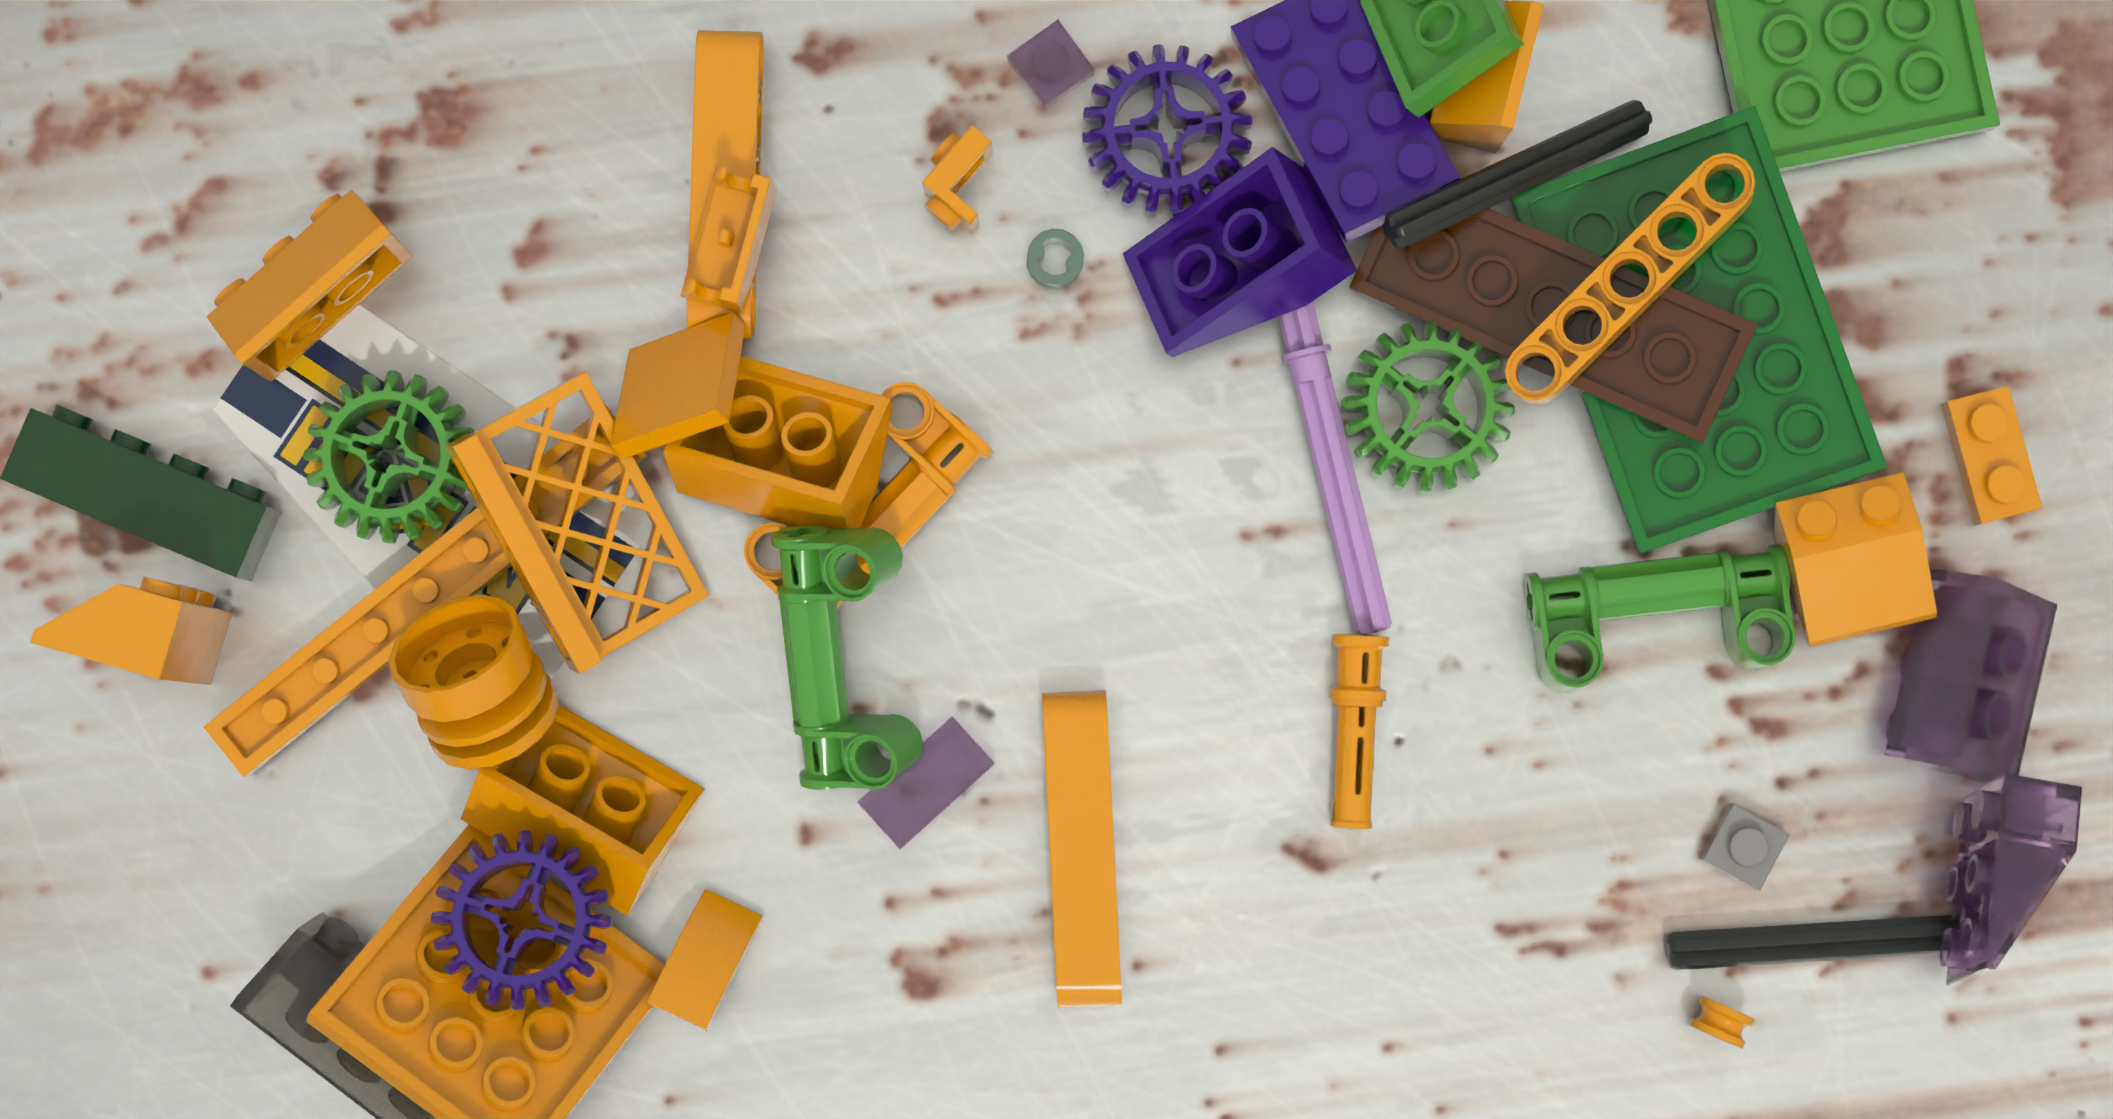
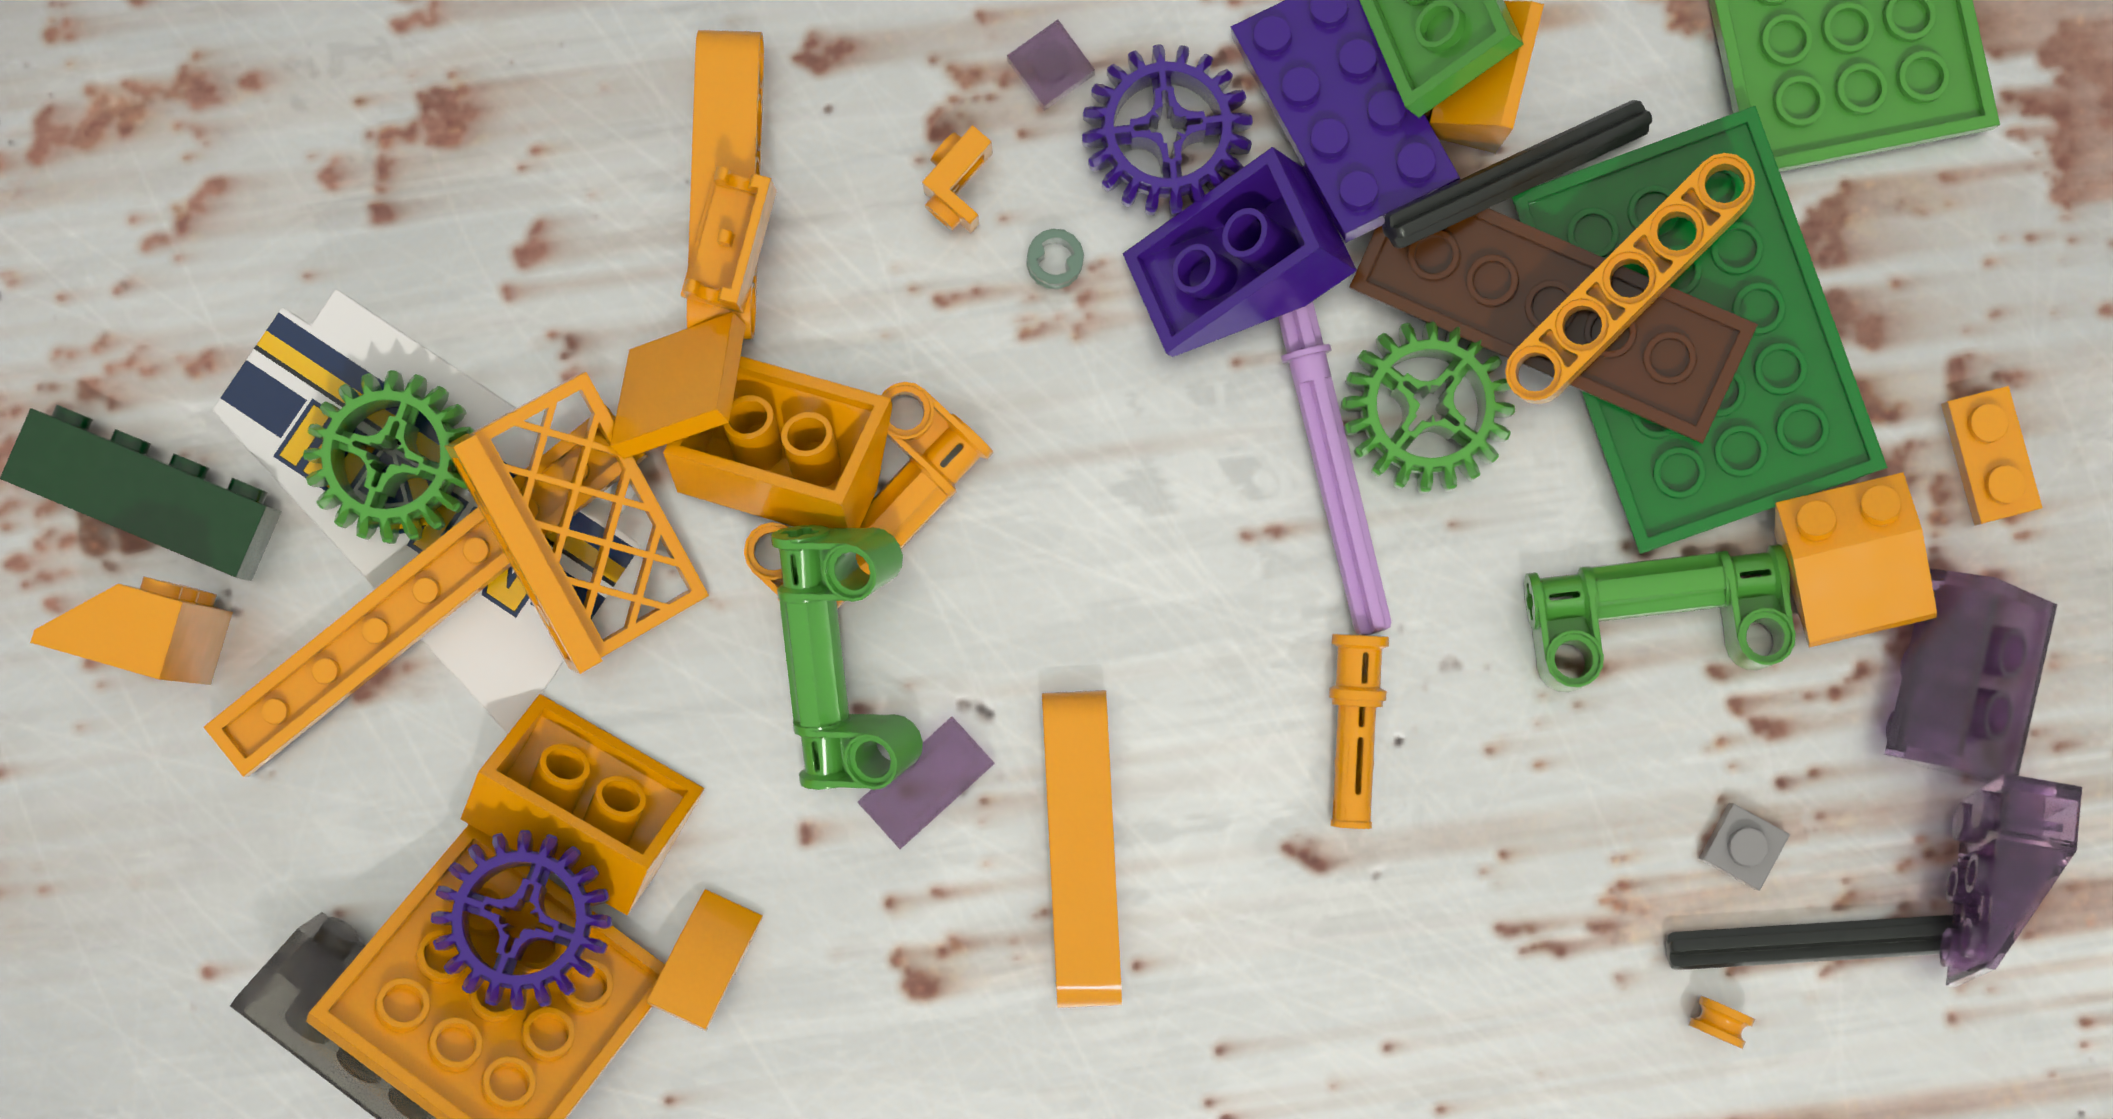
(307, 285): light orange slope -> none
(474, 681): light orange wheel -> none

